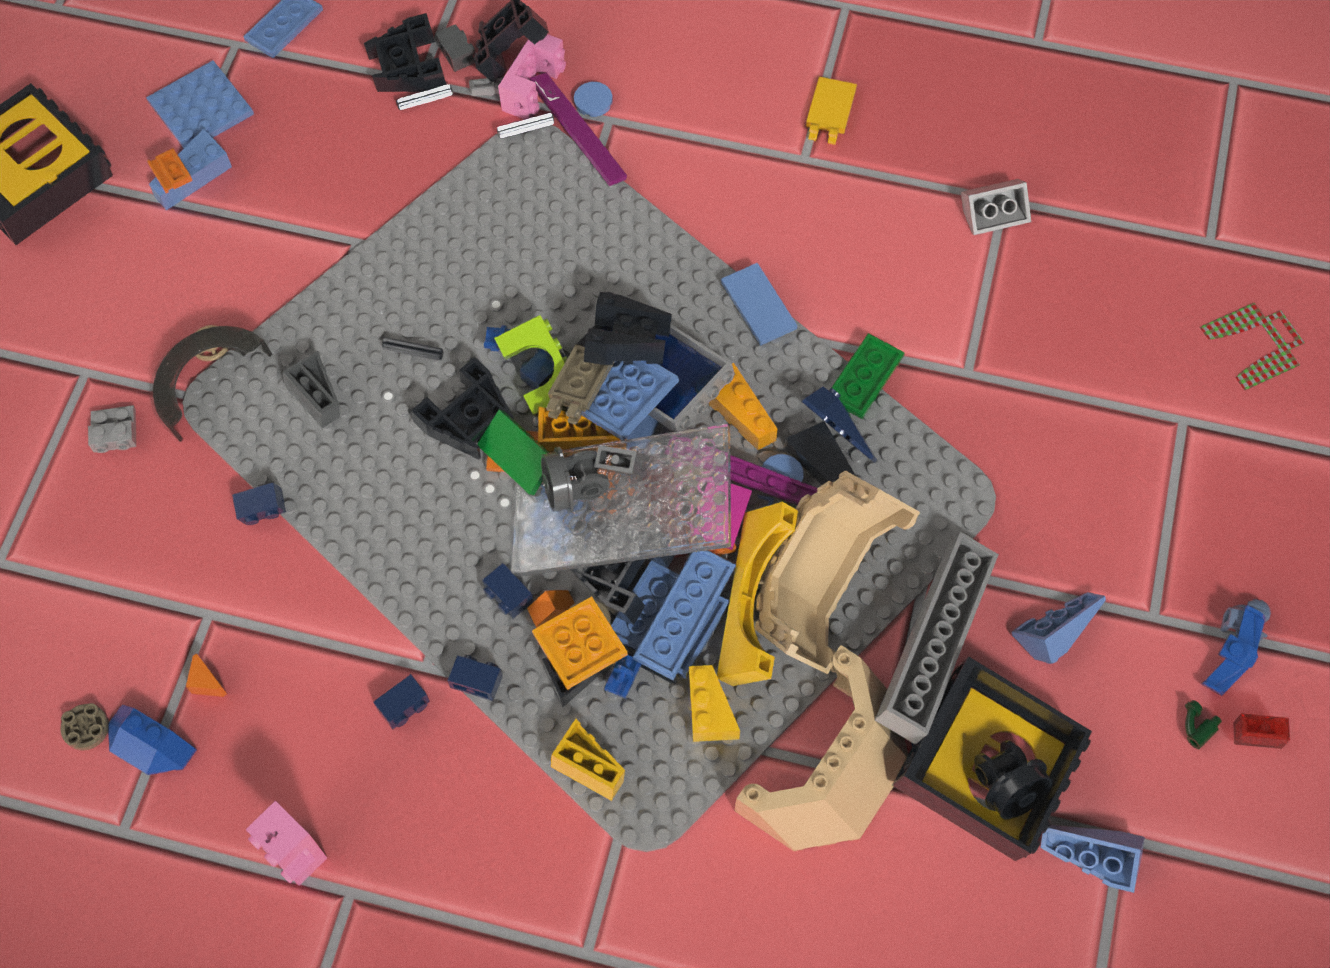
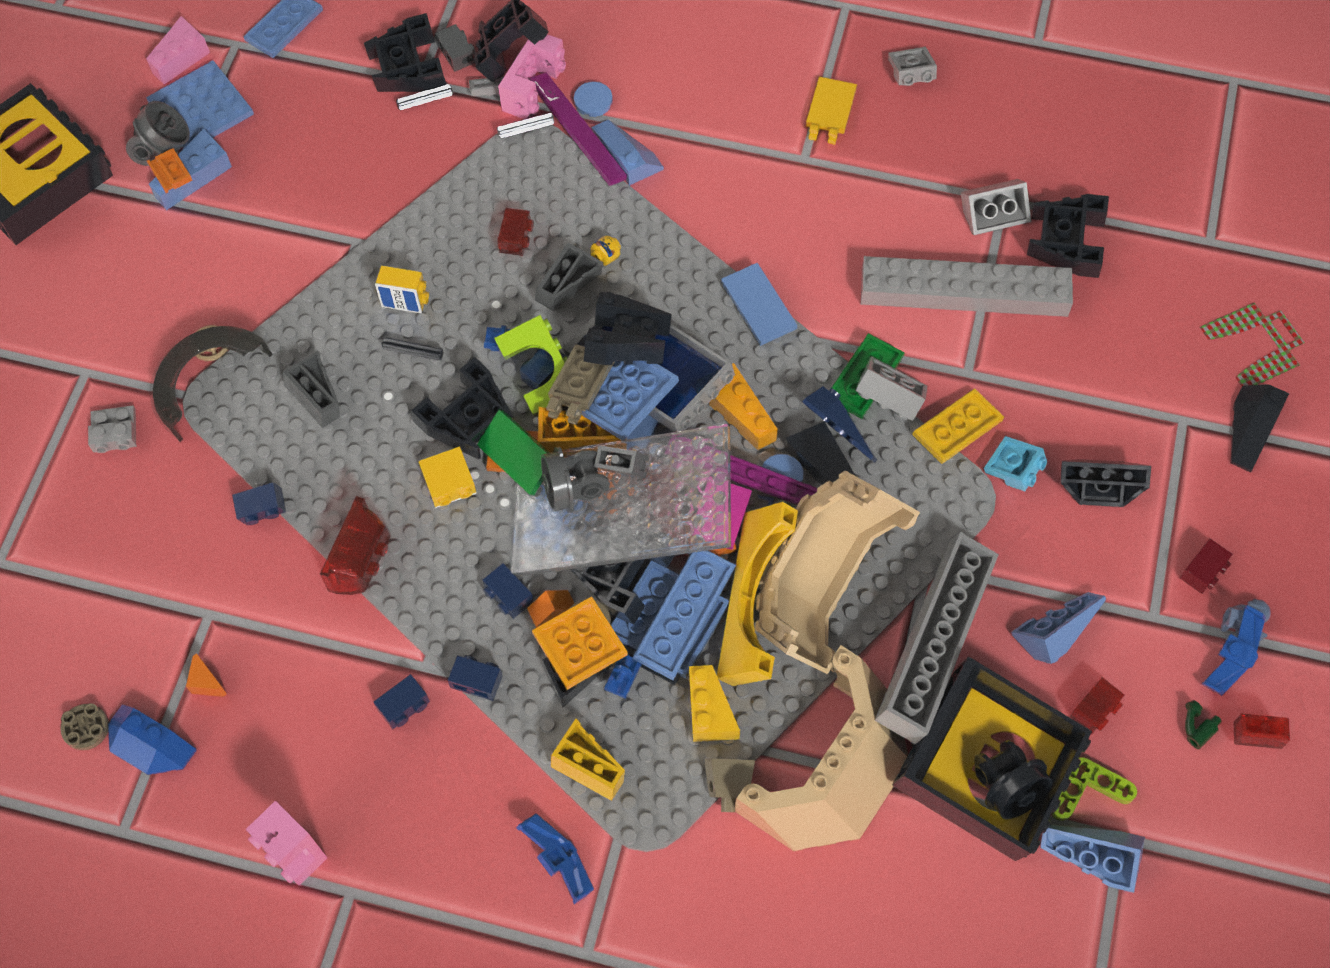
(156, 131): none -> dark grey piece
(177, 51): none -> bright pink wedge
(356, 551): none -> clear red windscreen
(401, 289): none -> piece
(447, 477): none -> yellow piece
(514, 231): none -> clear red brick
(558, 856): none -> blue plate
(567, 276): none -> dark grey wedge
(606, 249): none -> yellow head
(630, 154): none -> medium blue wedge
(727, 779): none -> dark tan torso
(891, 389): none -> light grey slope
(913, 66): none -> light grey plate
(958, 426): none -> yellow tile
(966, 286): none -> light grey brick
(1016, 463): none -> medium azure plate
(1064, 233): none -> black wedge
(1089, 778): none -> lime beam
(1097, 706): none -> clear red brick
(1104, 481): none -> black wedge
(1206, 565): none -> dark red brick
(1254, 418): none -> black wedge

